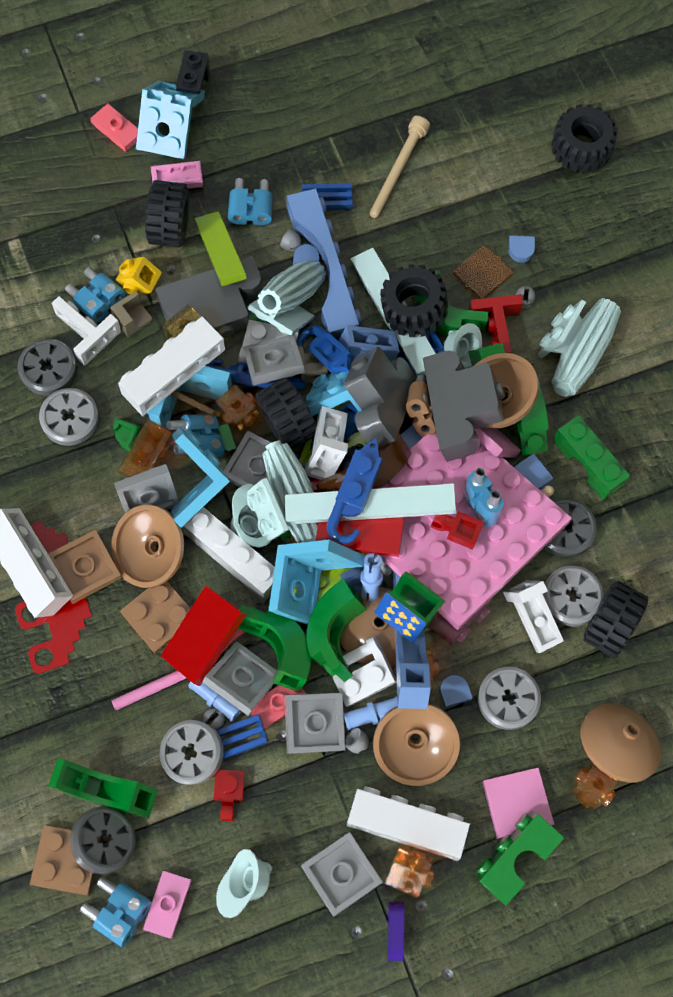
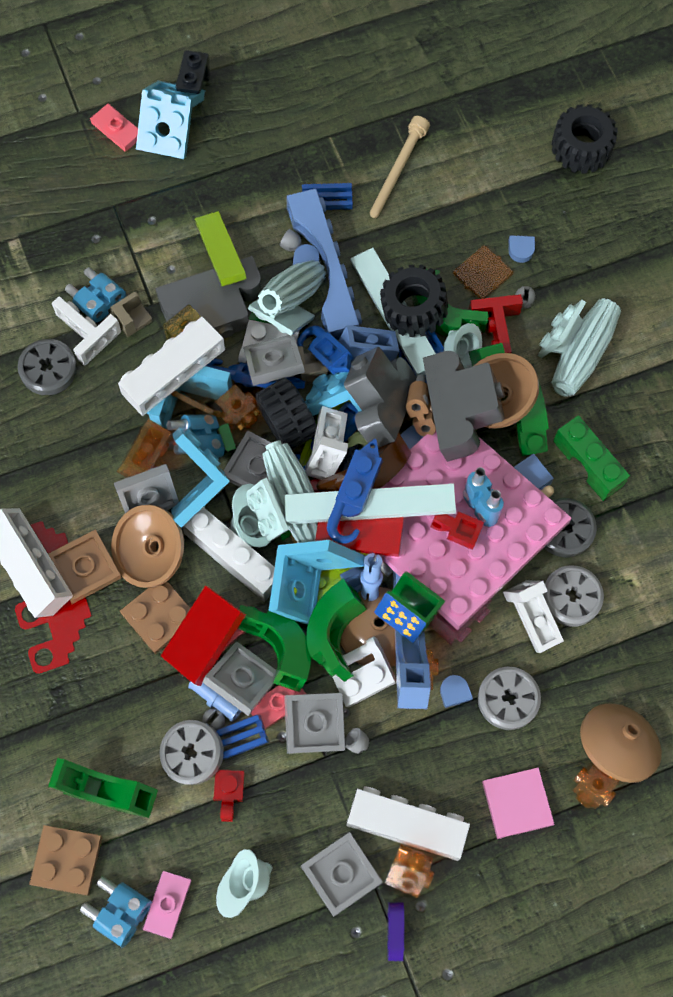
(68, 402): light grey wheel -> none
(114, 853): dark grey wheel -> none
(125, 433): green tile -> none
(138, 275): yellow brick -> none
(147, 690): bright pink bar -> none
(167, 213): black tyre -> none
(180, 172): bright pink plate -> none
(250, 206): dark azure piece -> none
(369, 713): light blue pin -> none
(419, 760): medium nougat dish -> none
(497, 442): bright pink tile -> none
(499, 873): green arch -> none
(616, 619): black tyre -> none

